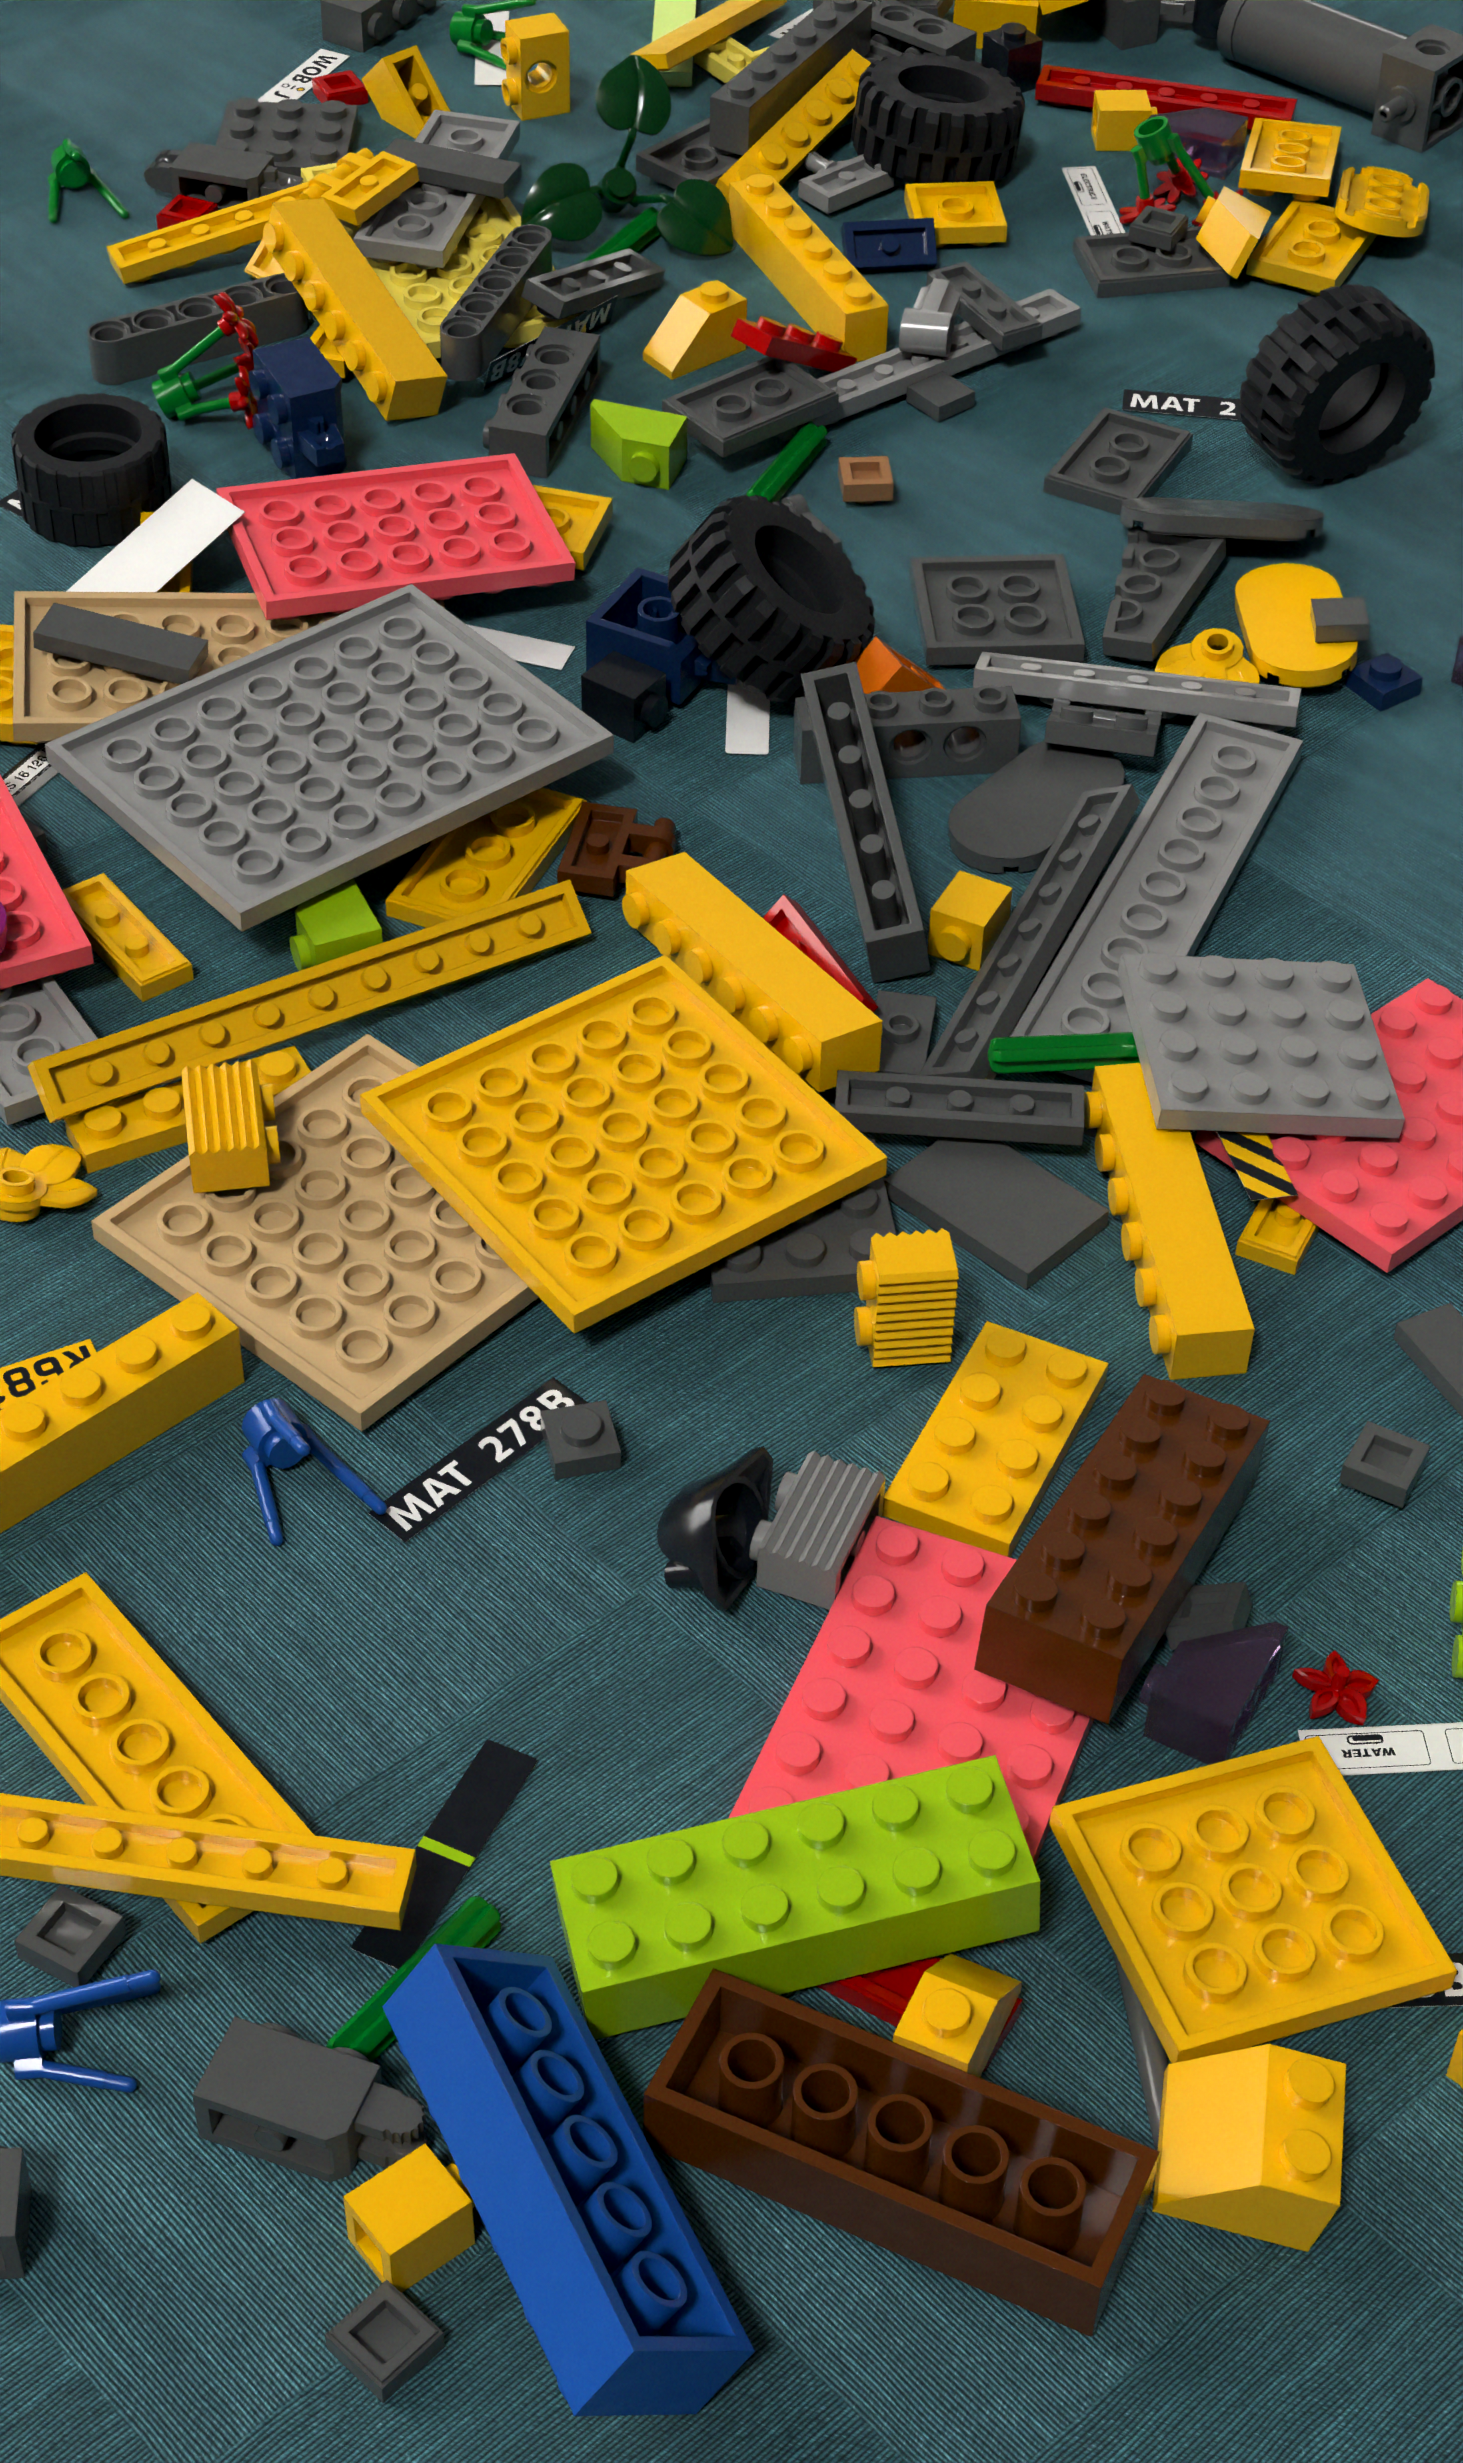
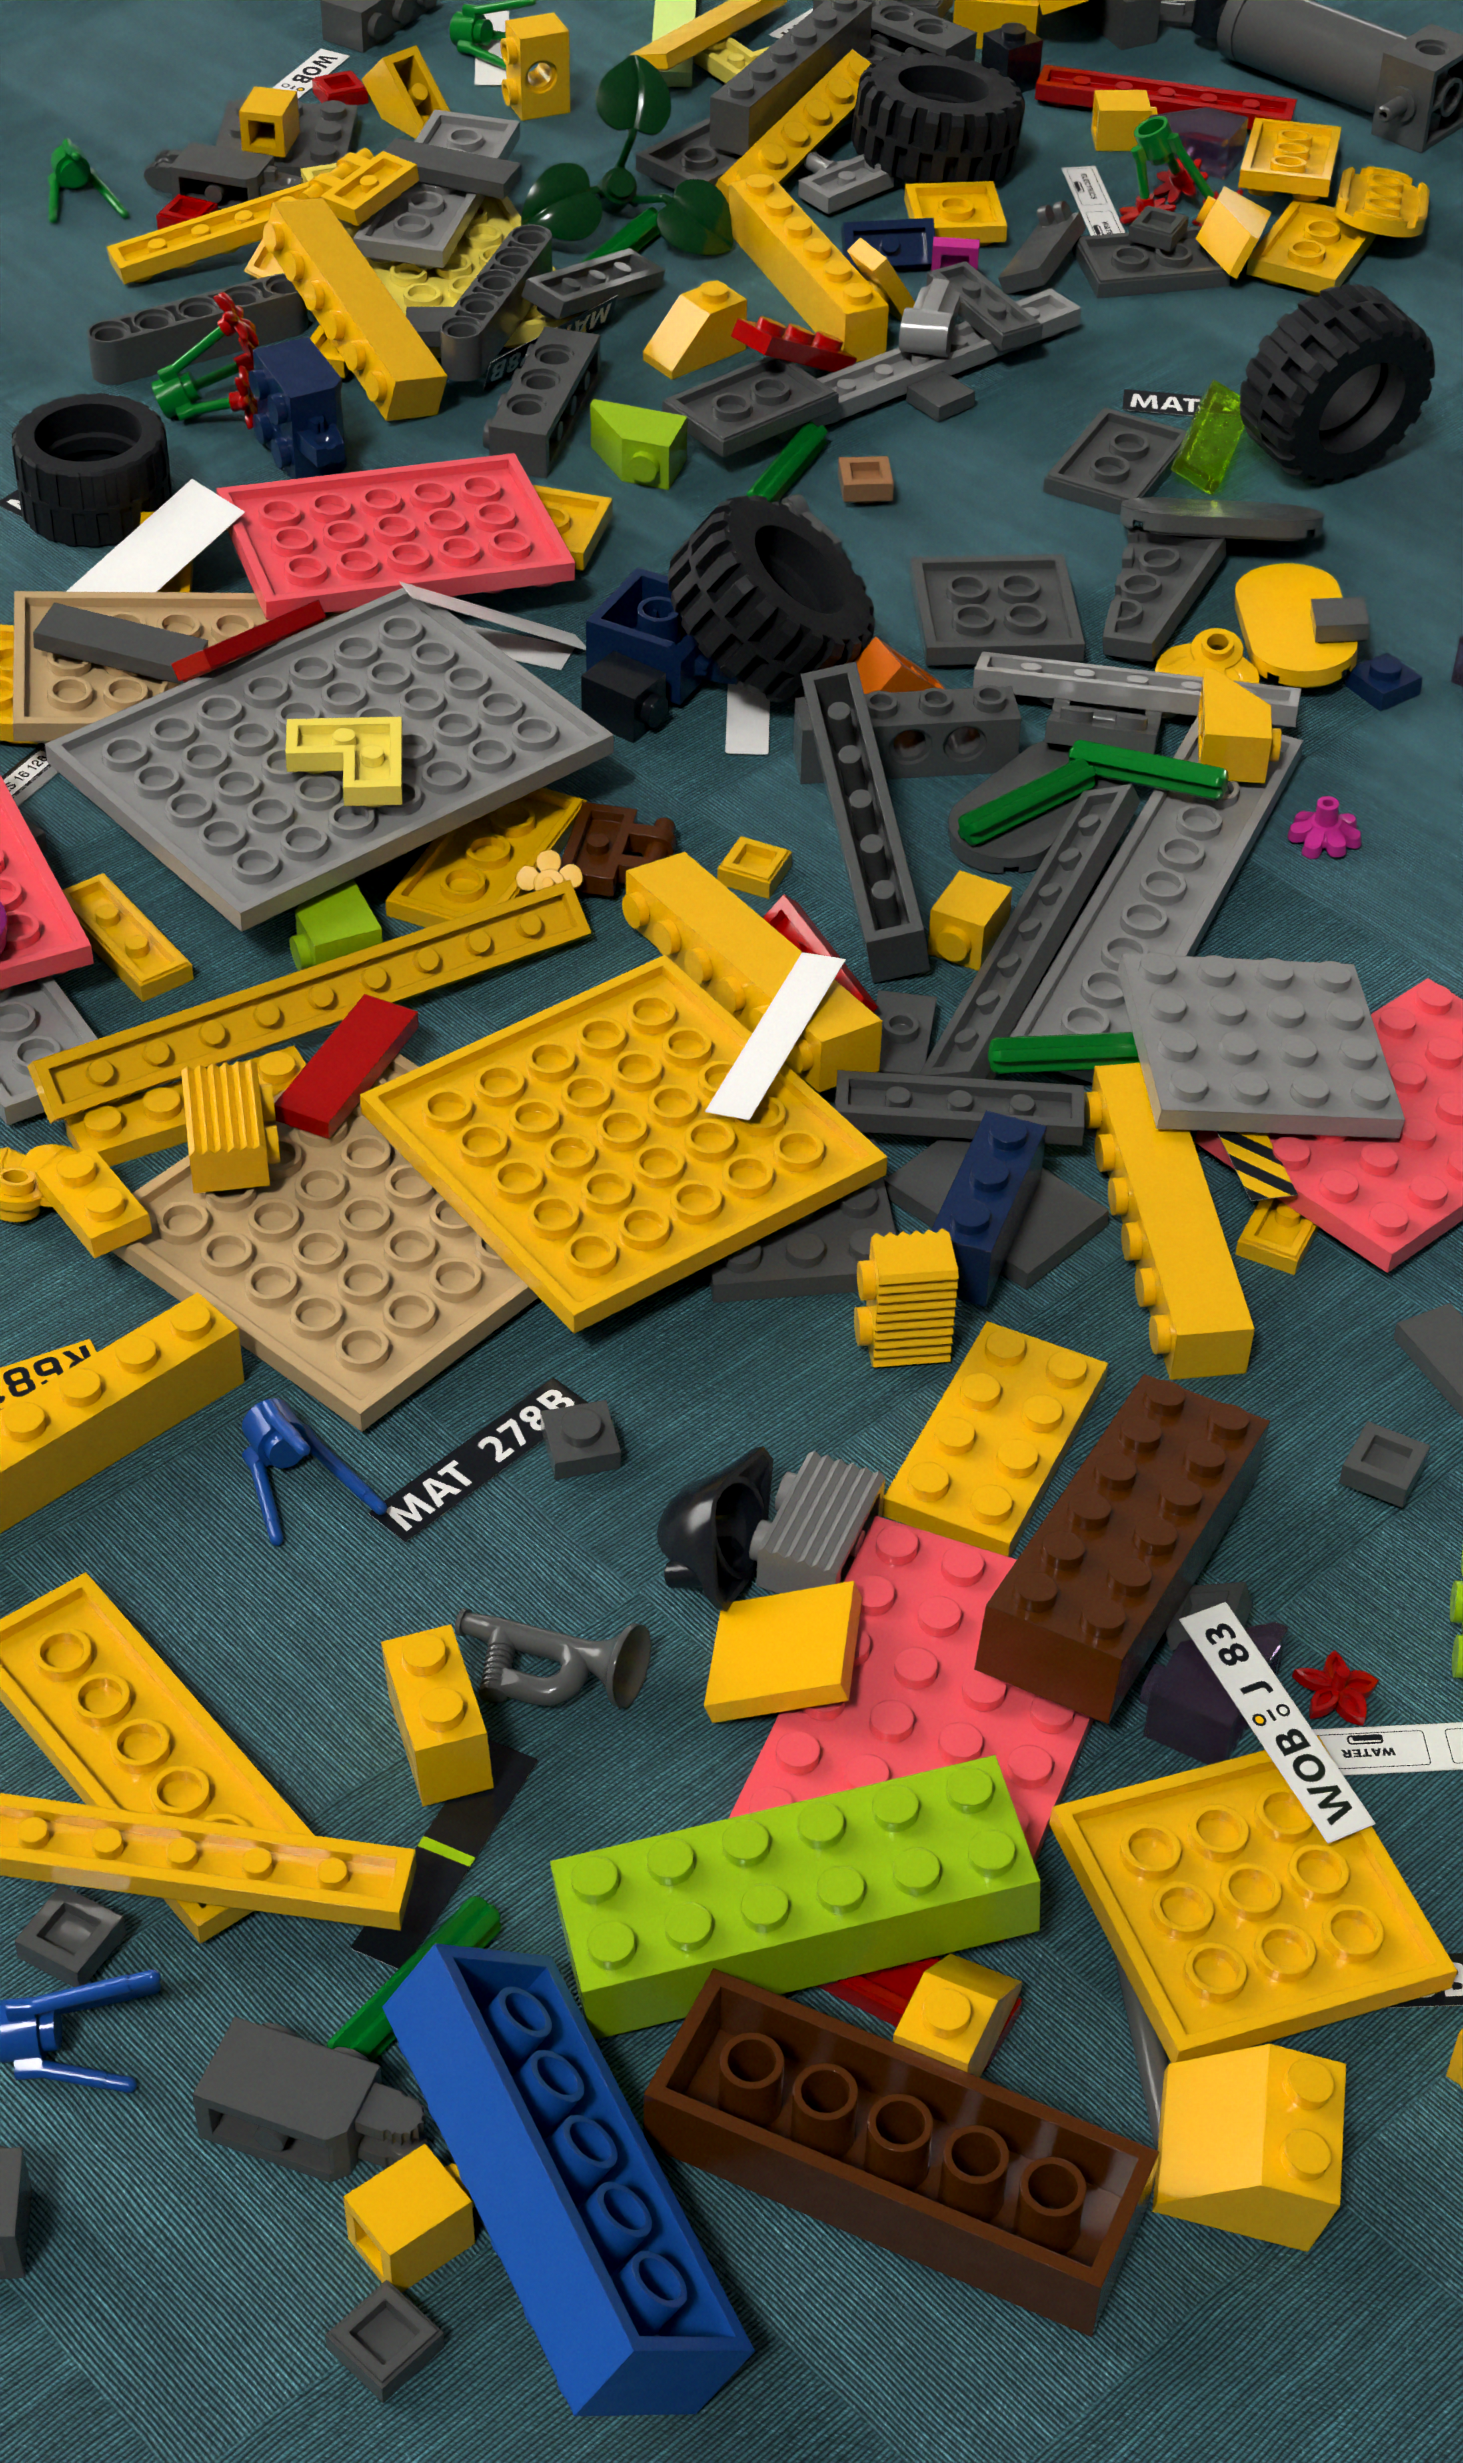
(93, 1202): none -> yellow plate
(248, 641): none -> red tile
(269, 121): none -> yellow brick
(346, 1066): none -> red tile
(361, 747): none -> light yellow plate
(427, 322): none -> dark grey tile
(437, 1715): none -> yellow brick
(493, 616): none -> white sticker
(549, 864): none -> yellow plant
(616, 1662): none -> dark grey piece
(754, 867): none -> yellow tile
(775, 1036): none -> white sticker
(784, 1652): none -> yellow tile
(881, 277): none -> yellow plate
(954, 251): none -> dark pink plate
(991, 1200): none -> dark blue brick
(1026, 802): none -> green axle
(1043, 248): none -> dark grey hinge
(1153, 770): none -> green axle
(1210, 438): none -> clear neon green tile
(1235, 729): none -> yellow slope
(1277, 1723): none -> white sticker
(1325, 830): none -> dark pink plant

